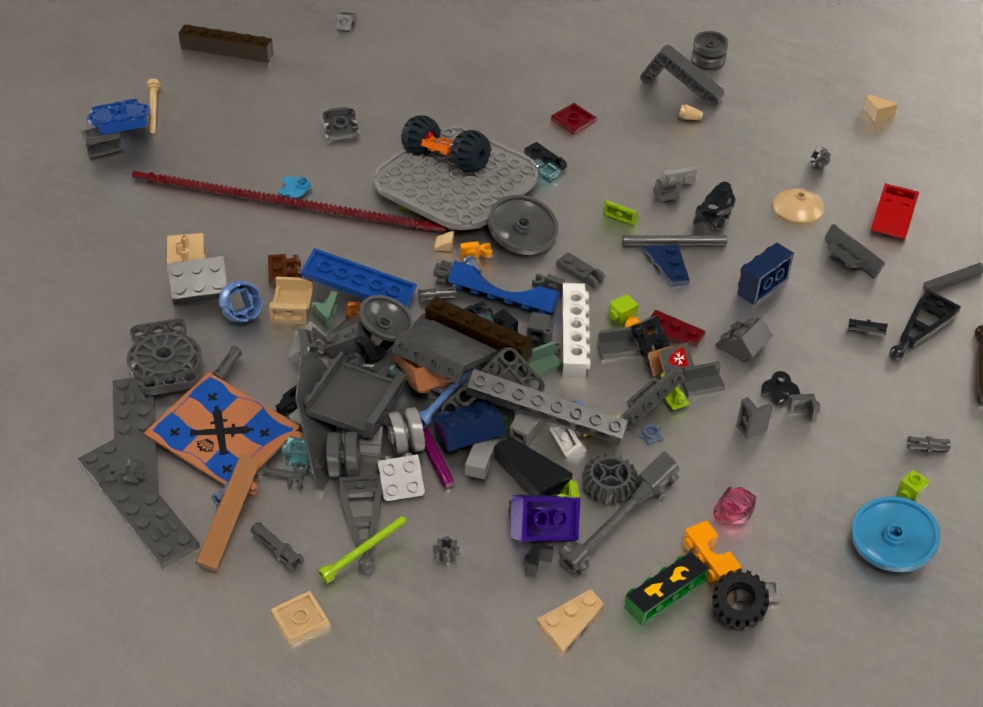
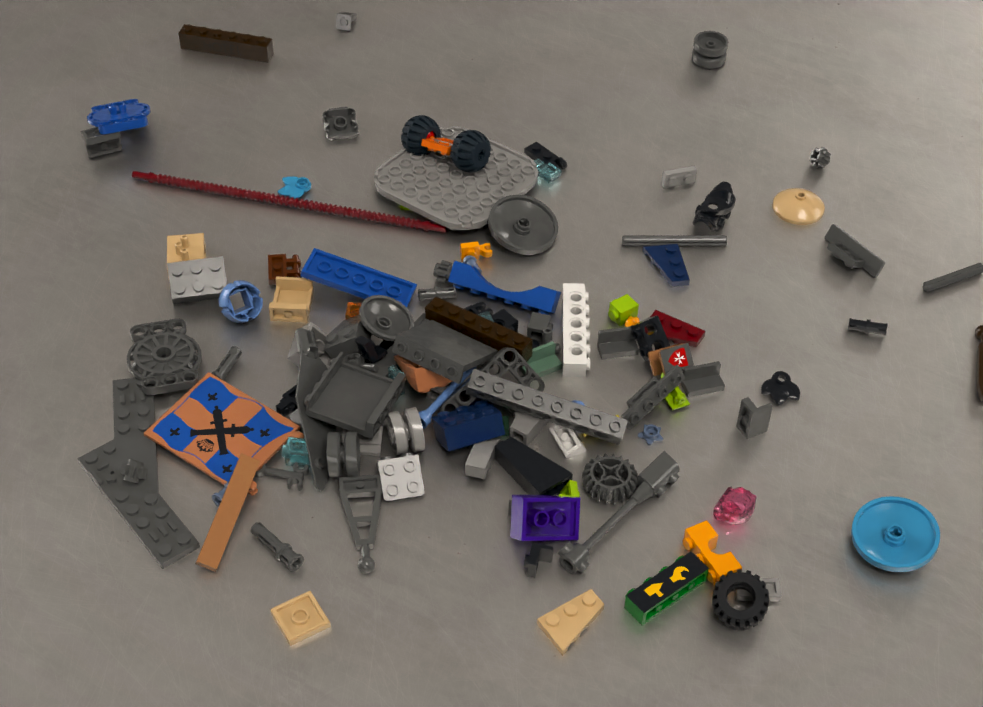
(153, 87): tan piece -> none
(326, 311): sand green slope -> none
(329, 572): lime piece -> none
(437, 459): magenta axle -> none
(444, 242): tan slope -> none
(446, 550): dark grey gear -> none
(550, 281): dark grey plate -> none
(573, 118): dark red tile -> none
(580, 269): dark grey hinge -> none
(620, 213): lime slope -> none
(667, 192): dark grey bracket -> none
(685, 72): dark grey beam -> none
(690, 113): tan cone -> none
(745, 338): dark grey slope -> none
(765, 273): dark blue brick -> none
(804, 404): dark grey bracket -> none
(879, 108): tan slope -> none
(894, 211): red slope -> none
(912, 486): lime bracket -> none
(928, 443): dark grey pin -> none
(935, 304): black plate -> none

